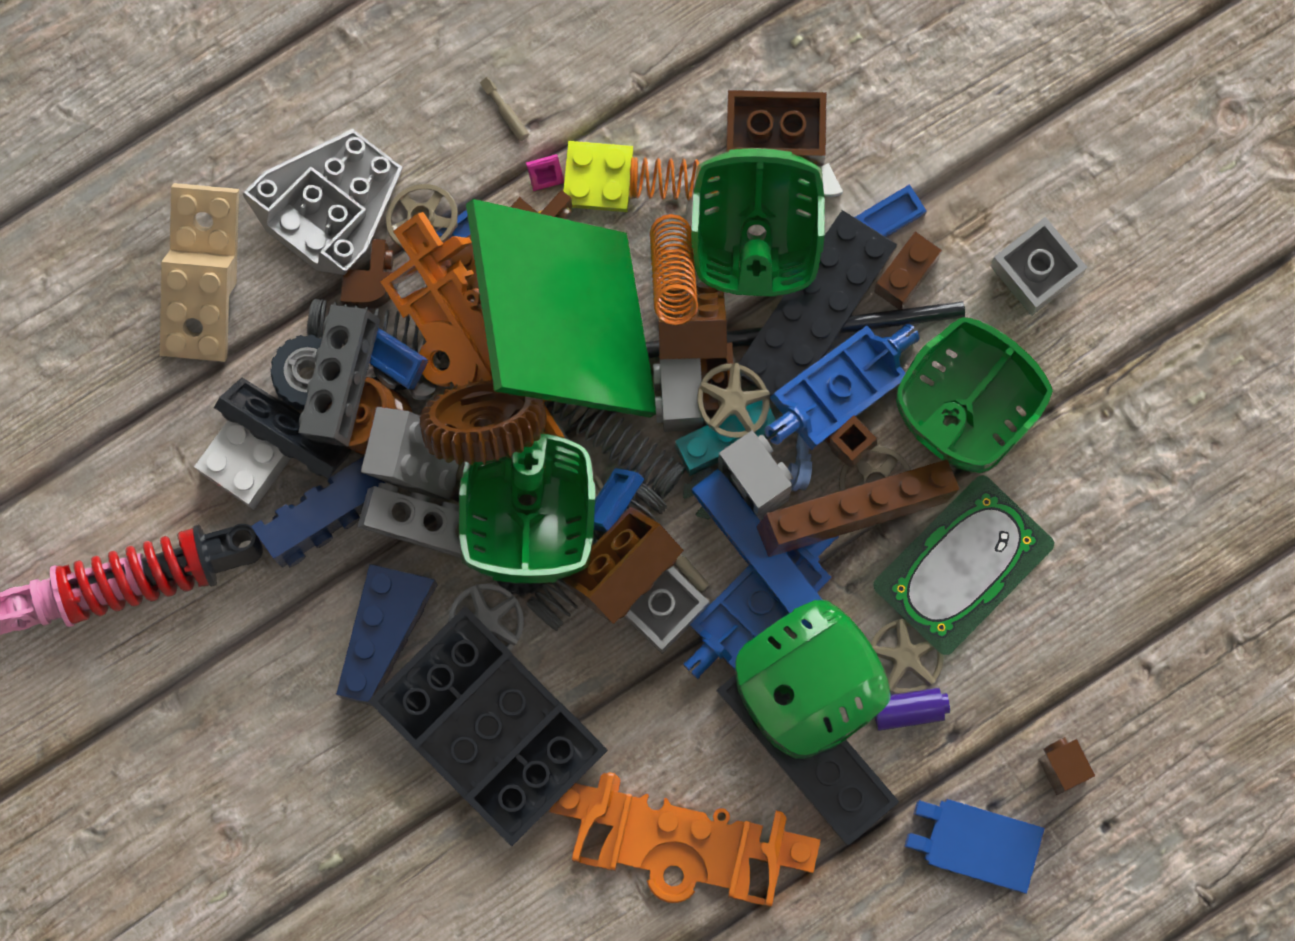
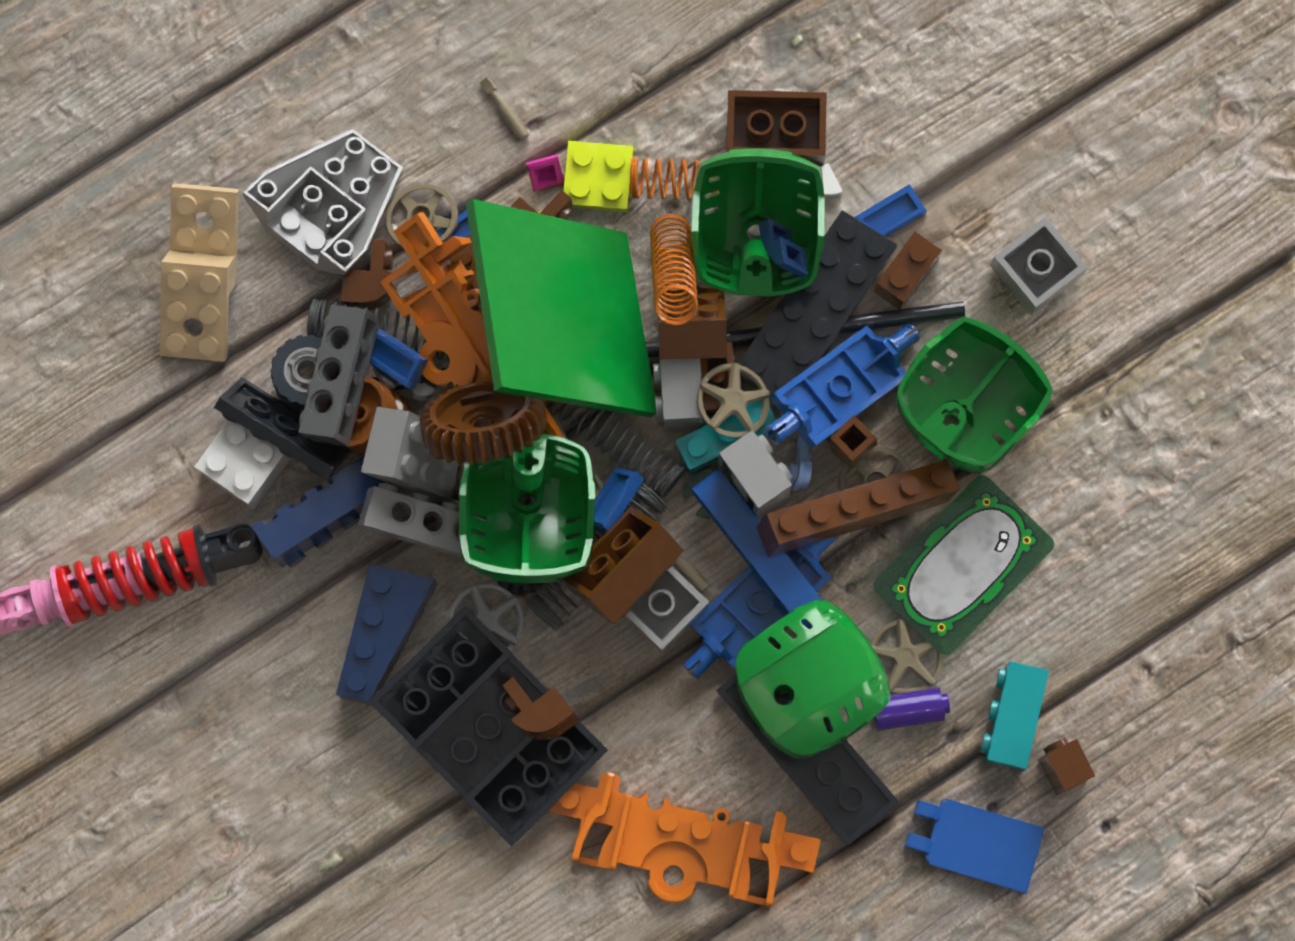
(539, 719): none -> reddish brown brick
(780, 247): none -> dark blue slope
(1014, 715): none -> teal brick

